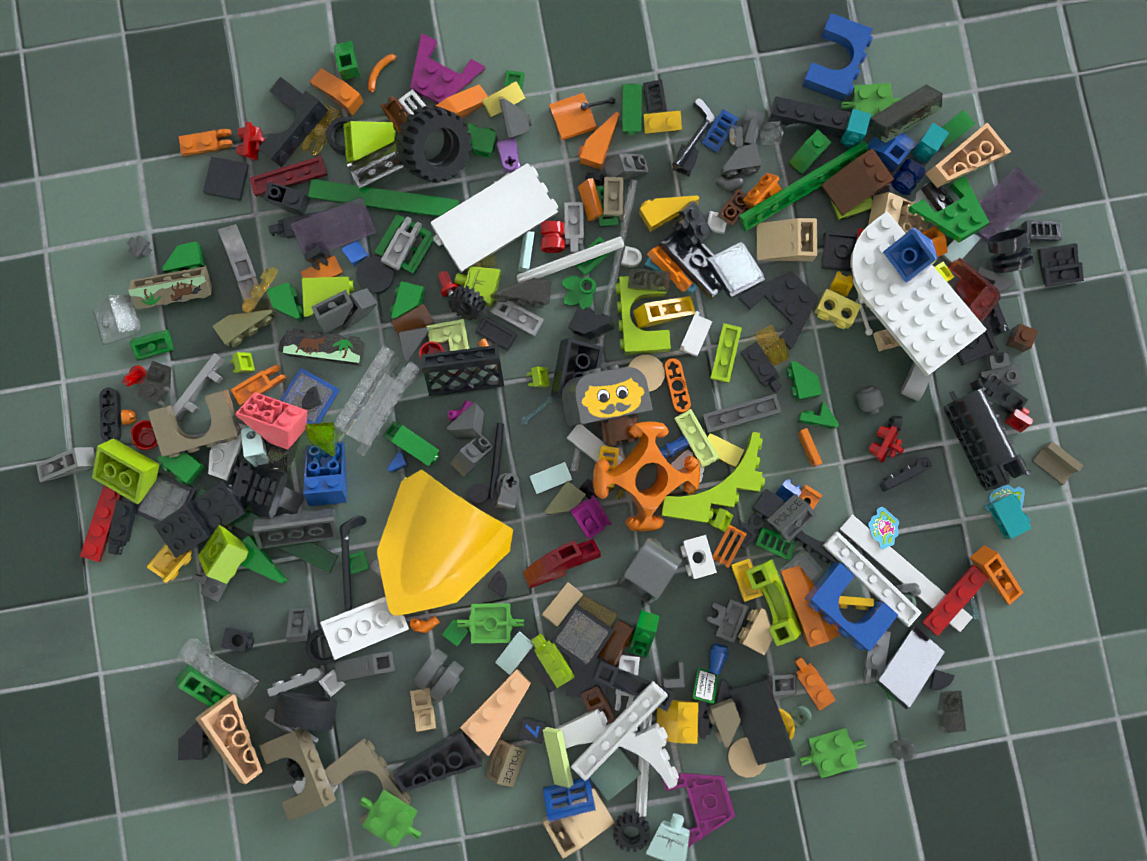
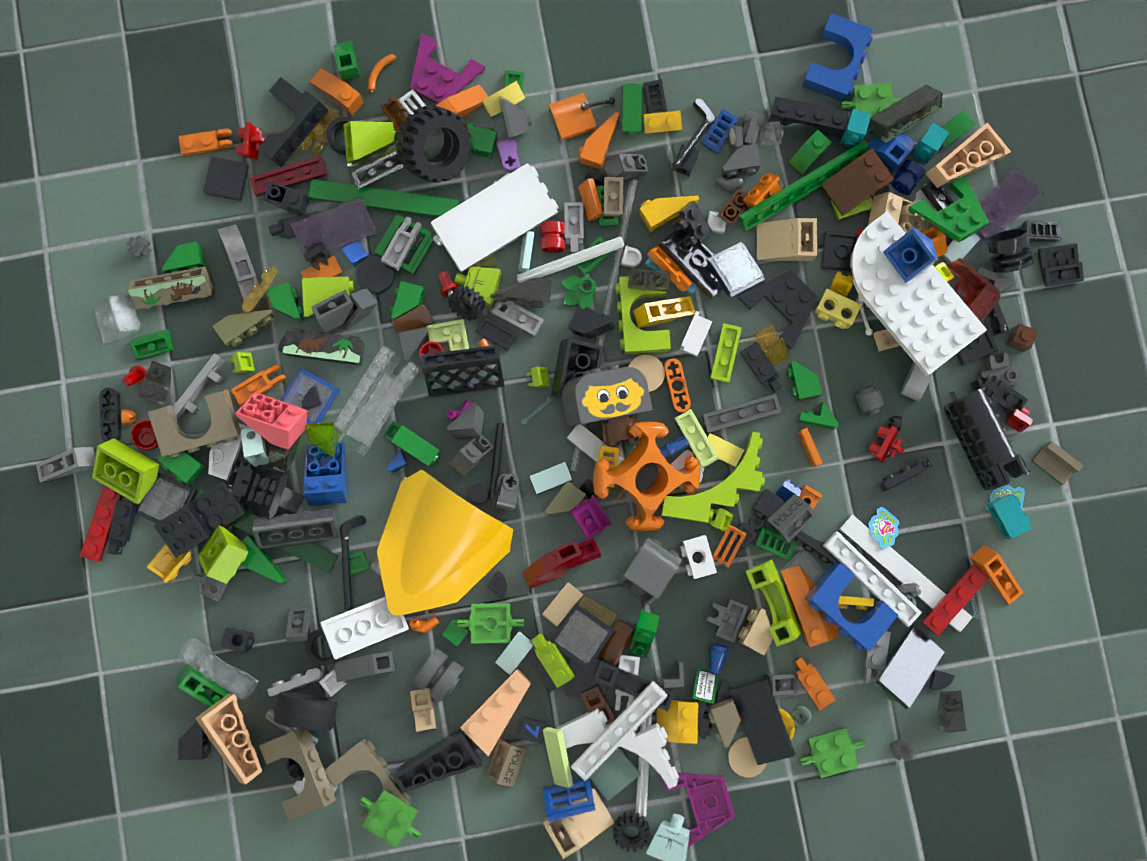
(739, 570): yellow plate -> none

